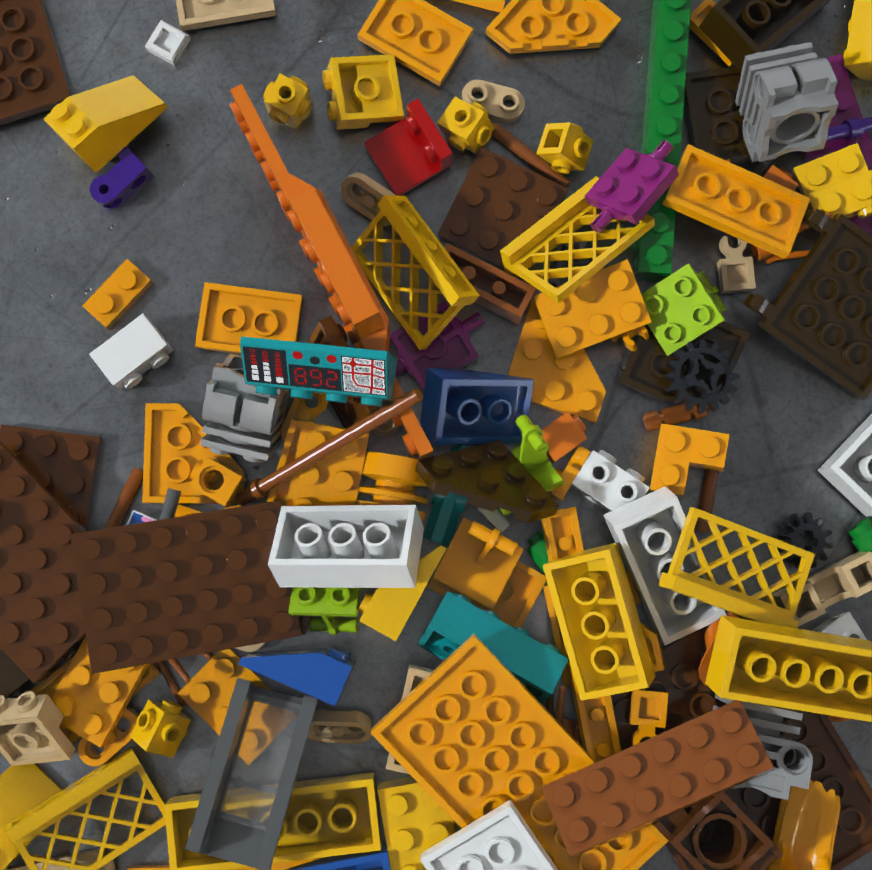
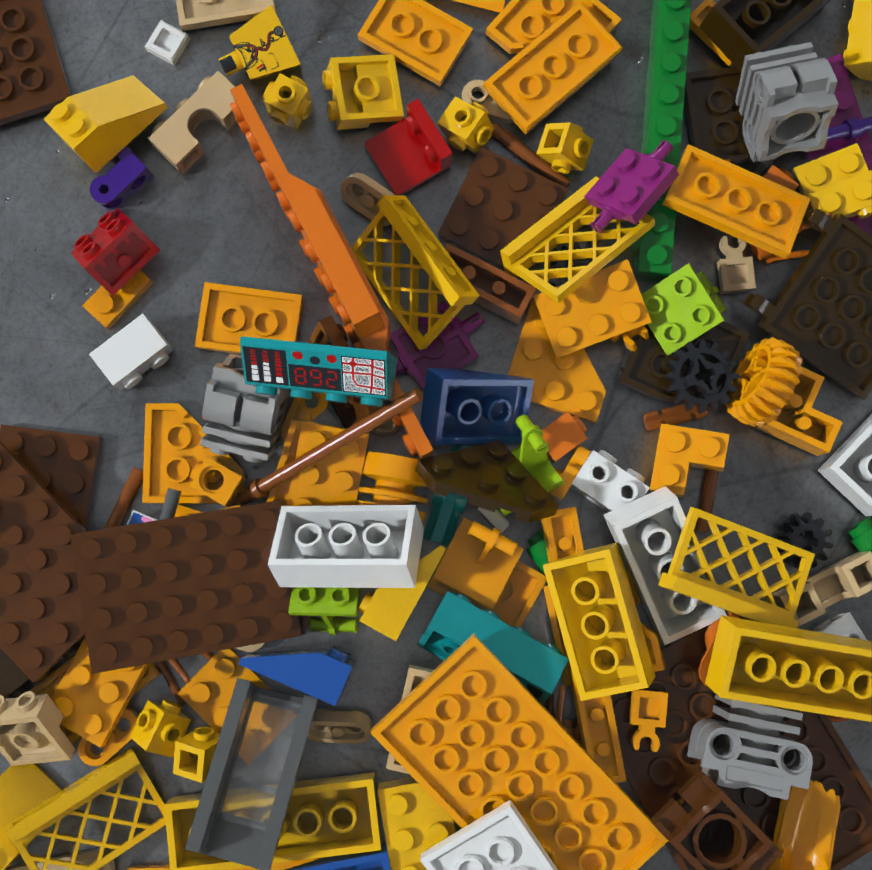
(114, 251): none -> red bracket
(175, 136): none -> tan arch
(195, 753): none -> yellow brick
(260, 48): none -> yellow torso
(552, 67): none -> light orange tile
(656, 778): dark orange plate -> none
(765, 382): none -> light orange gear
(801, 423): none -> light orange brick

